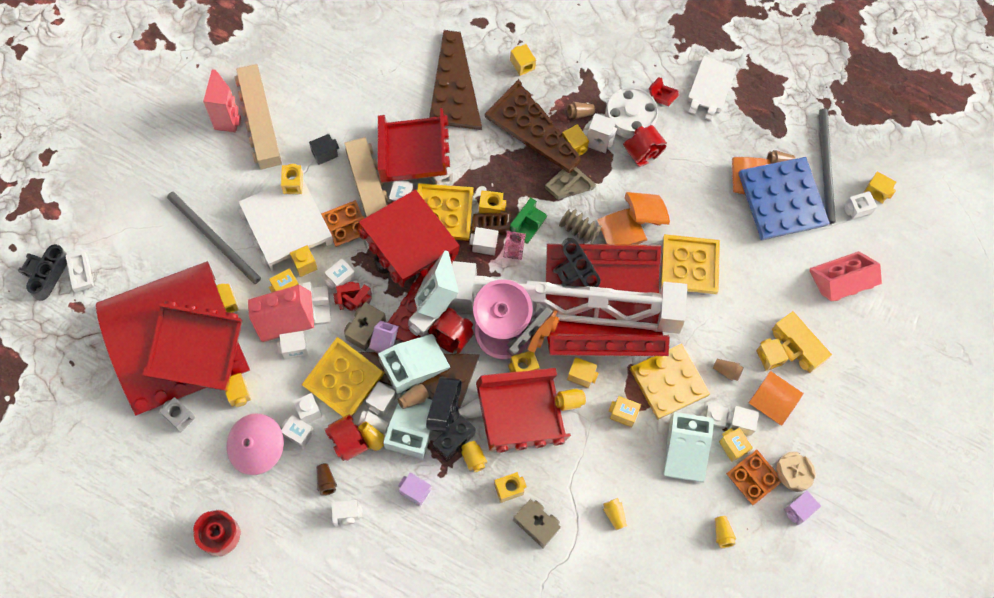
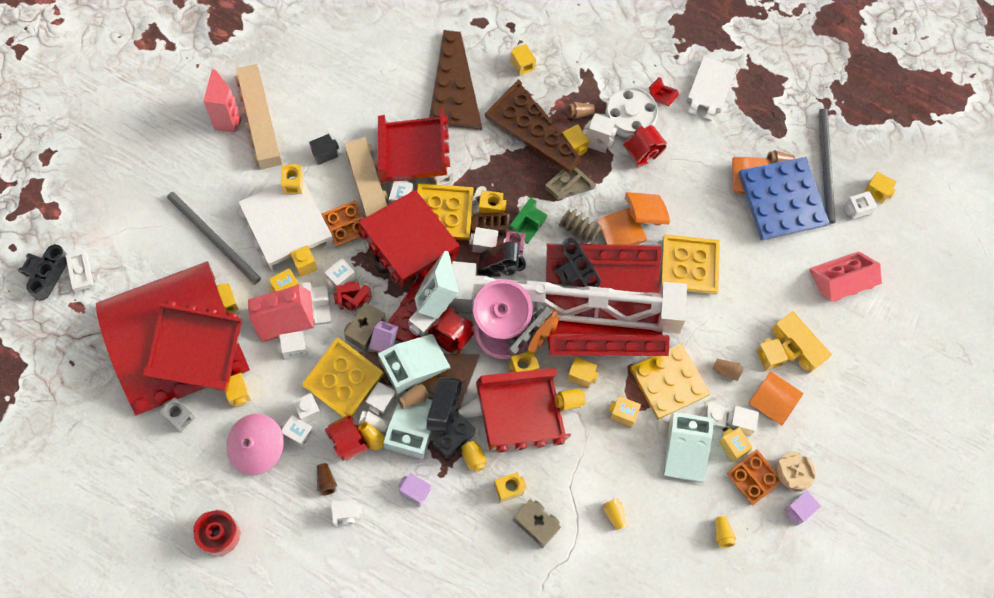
(502, 259): none -> black piece

